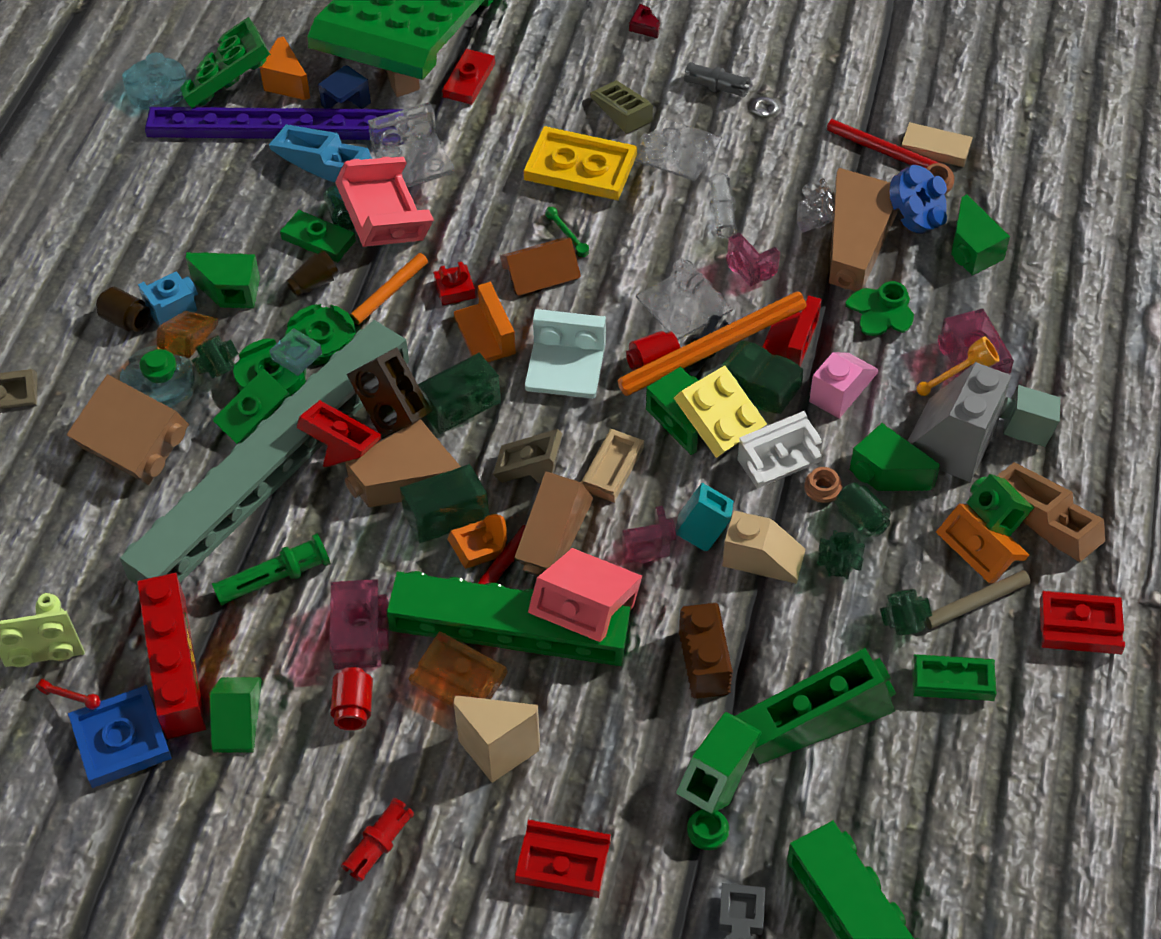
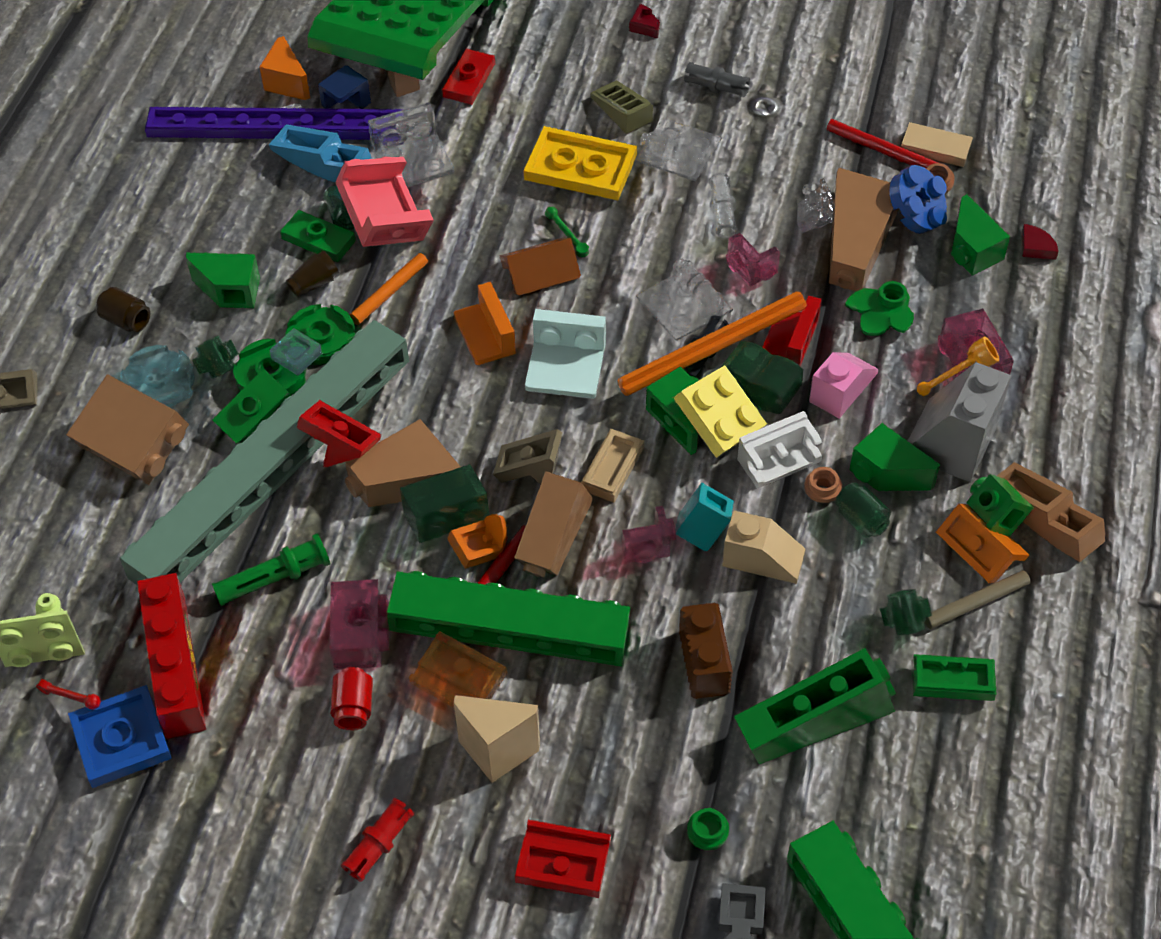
(155, 68): clear light blue plate -> none
(158, 365): green plate -> none
(169, 297): dark azure brick -> none
(184, 333): clear orange slope -> none
(234, 714): green slope -> none
(237, 52): green plate -> none
(389, 393): dark brown brick -> none
(454, 284): red tile -> none
(461, 392): clear green brick -> none
(583, 593): coral panel -> none
(650, 348): red brick -> none
(719, 764): green slope -> none
(841, 554): clear green gear -> none
(1030, 415): sand green brick -> none
(1038, 243): none -> dark red tile
(1082, 622): red plate -> none

